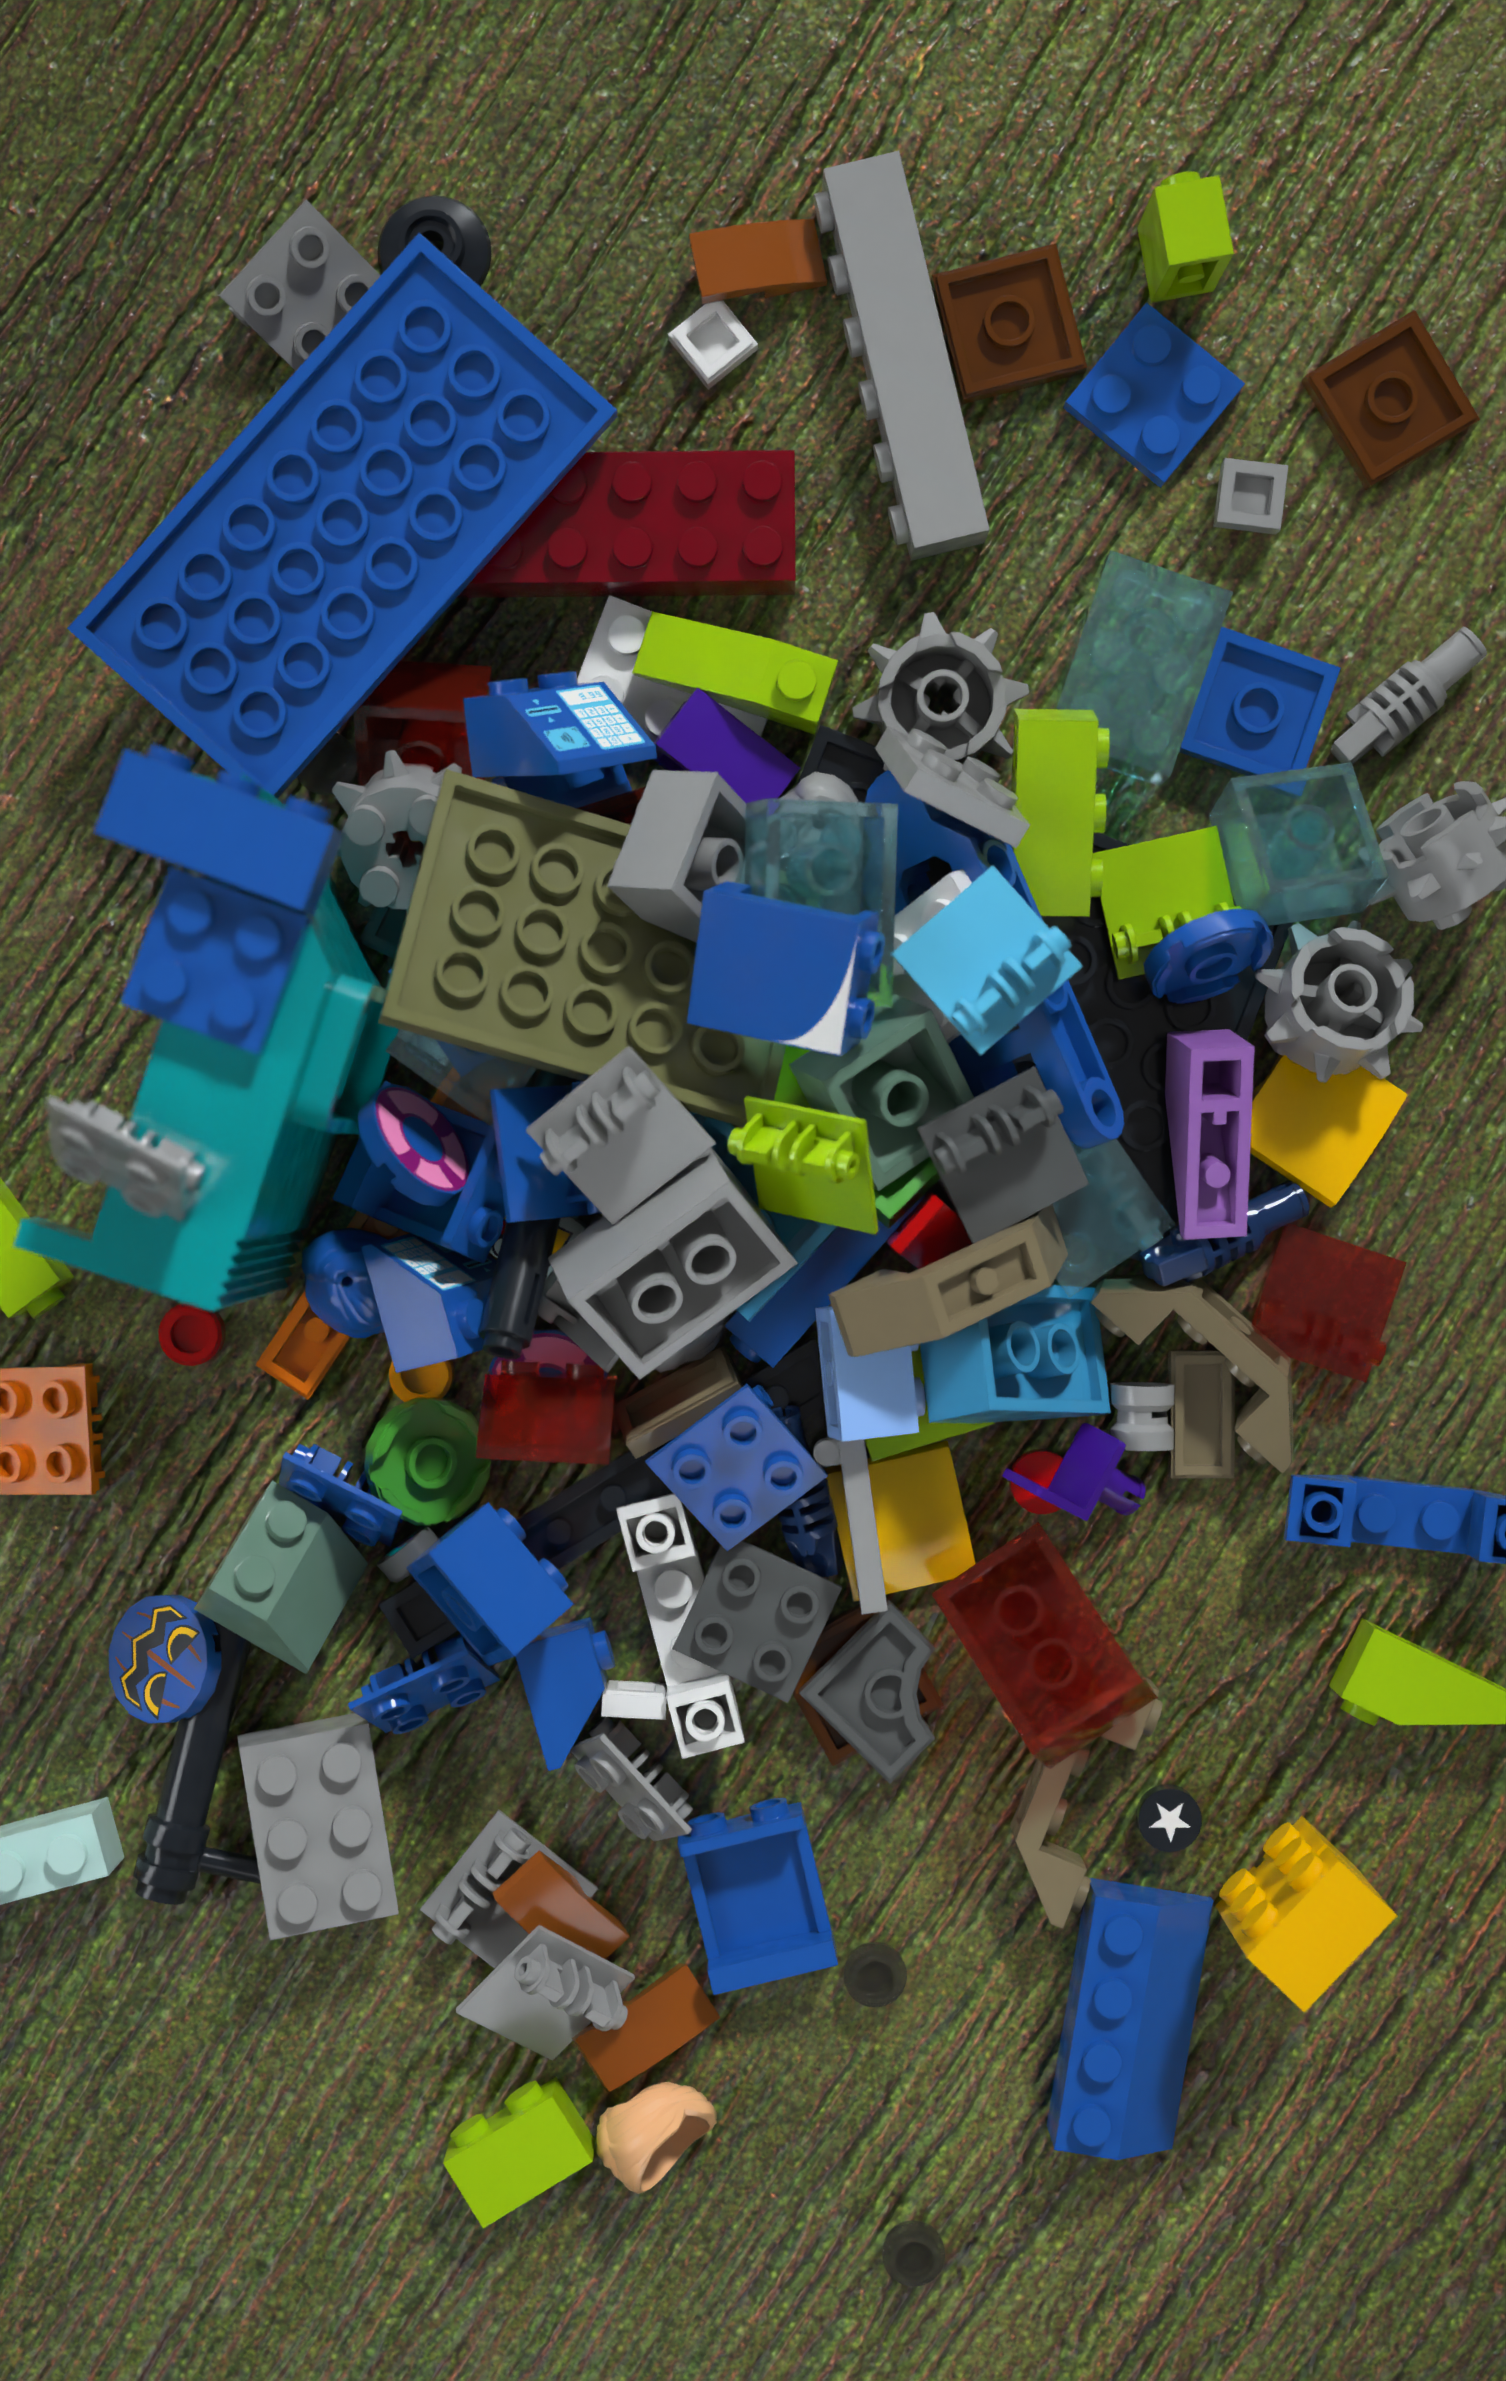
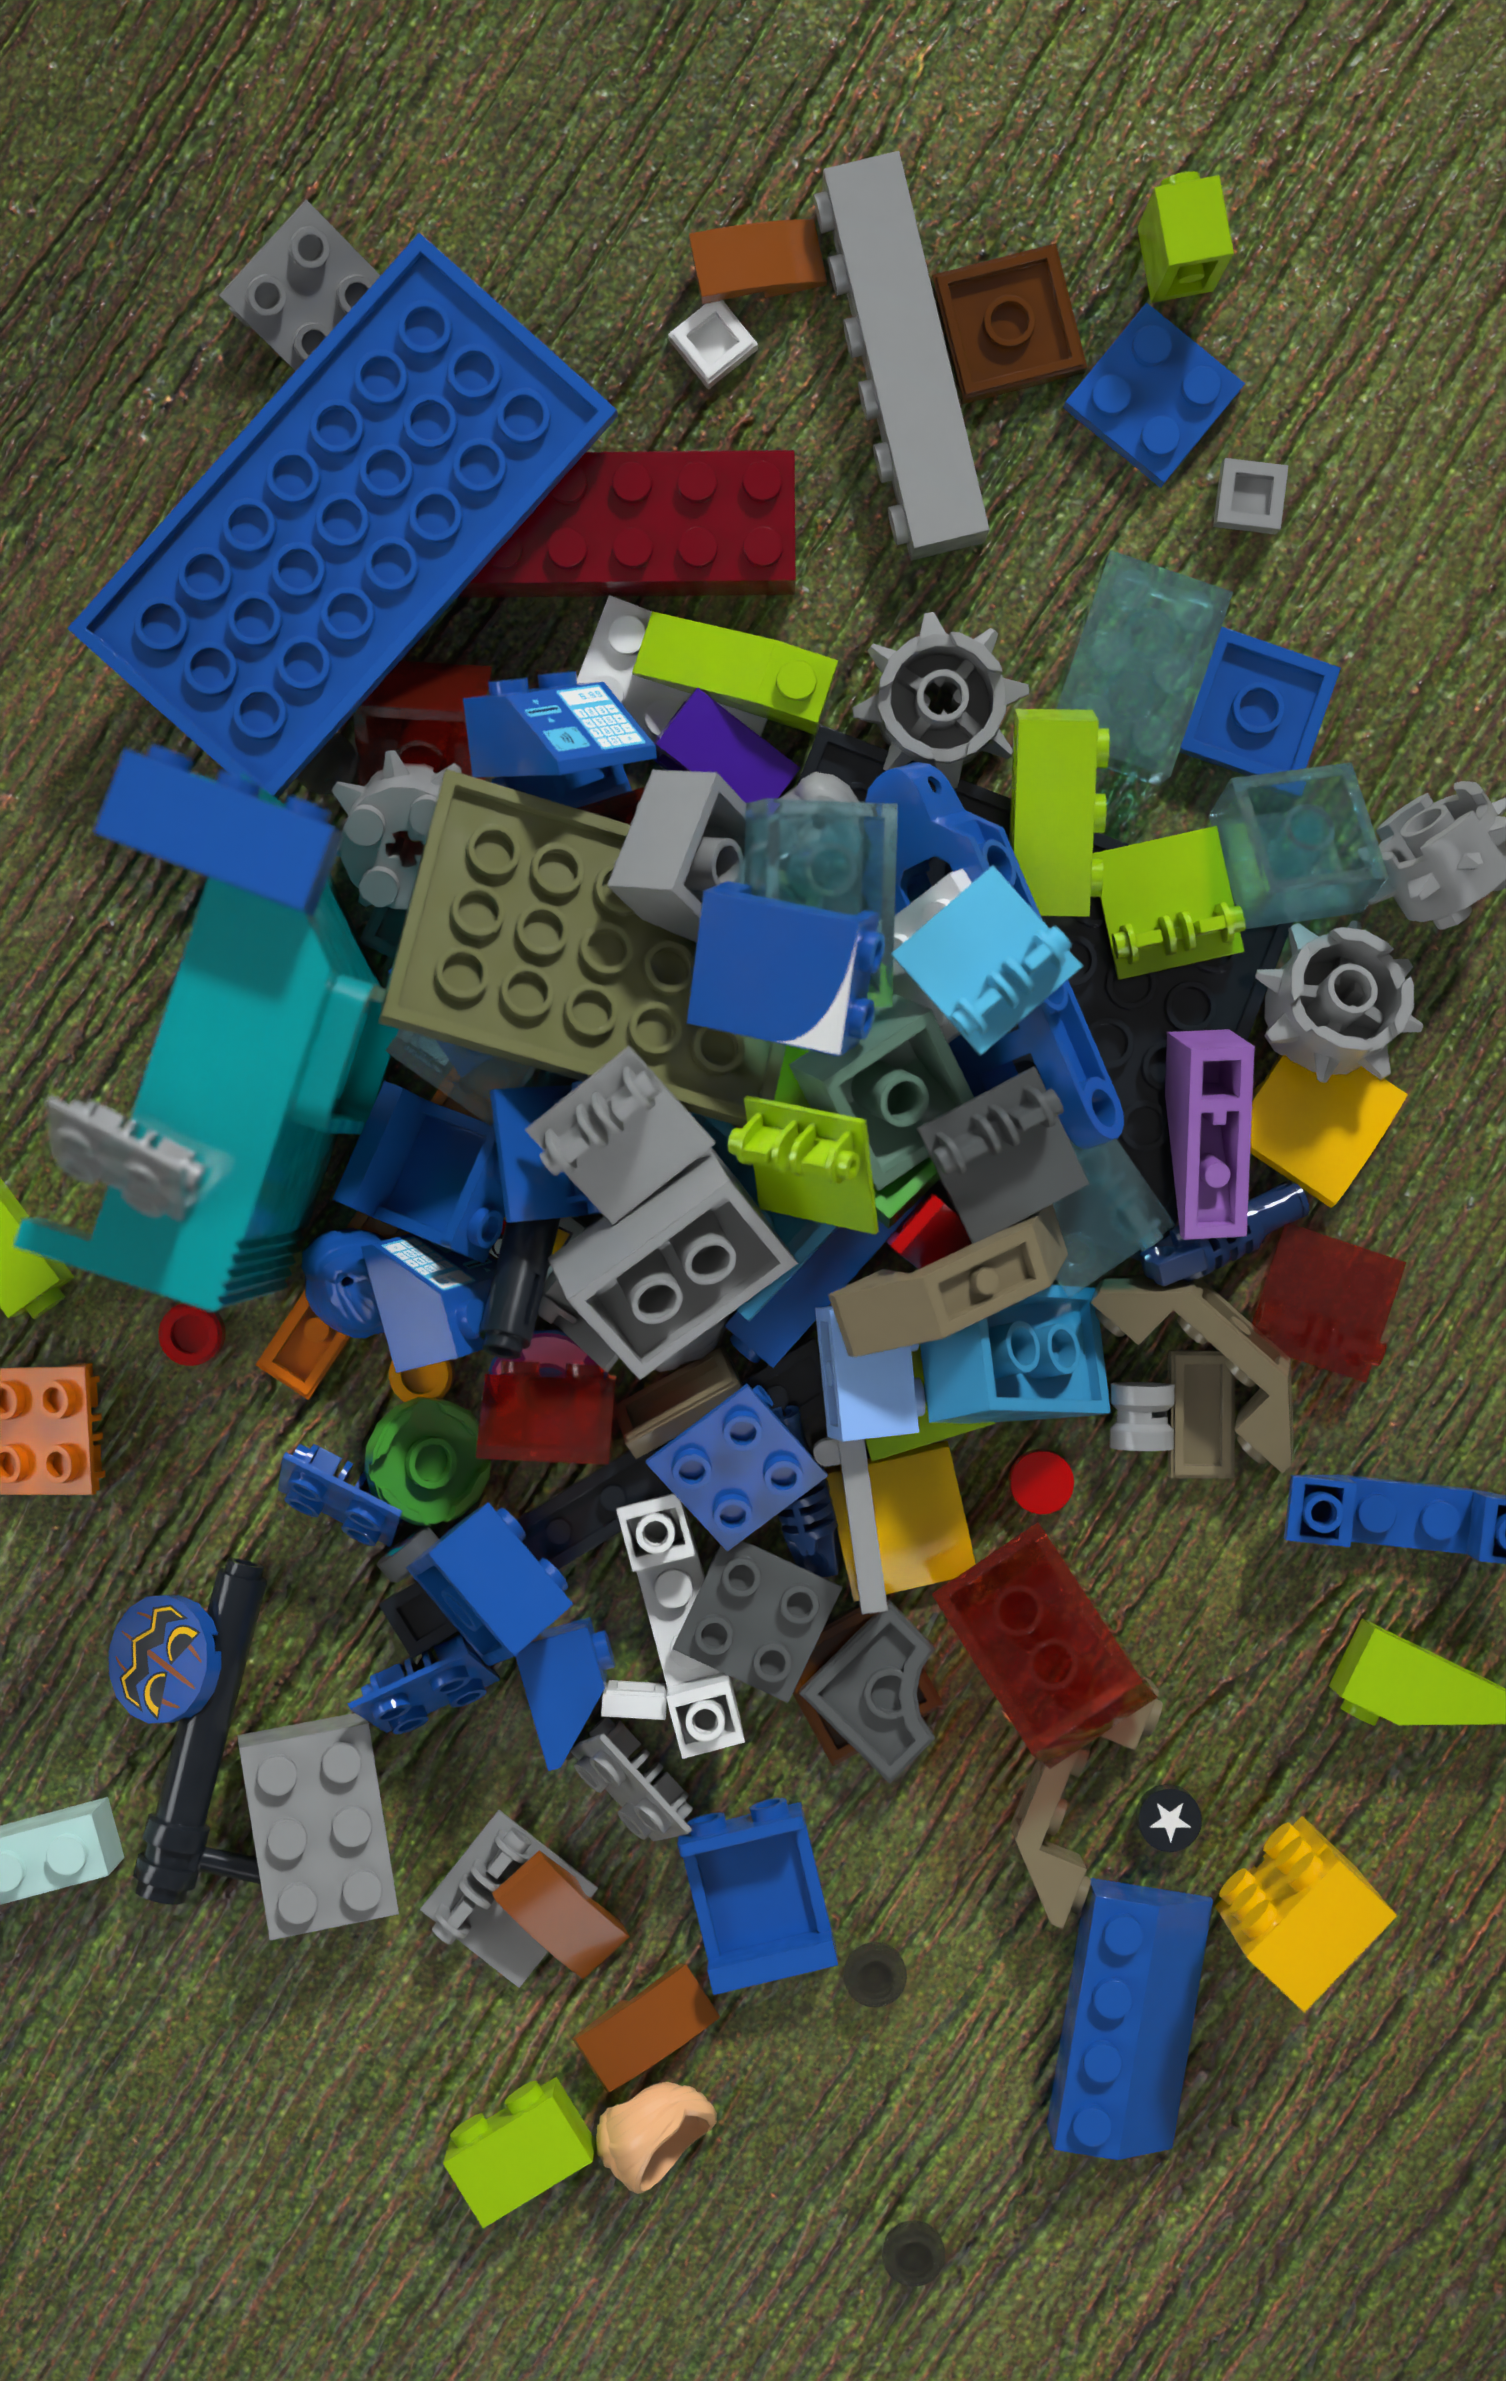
(216, 961): blue plate -> none
(284, 1578): sand green slope -> none
(415, 1145): tile -> none
(443, 220): black piece -> none
(549, 1994): light grey hinge -> none
(962, 790): light grey plate -> none
(1088, 1476): dark purple bracket -> none
(1208, 955): blue tile -> none
(1390, 400): reddish brown tile -> none
(1407, 698): light grey hinge -> none

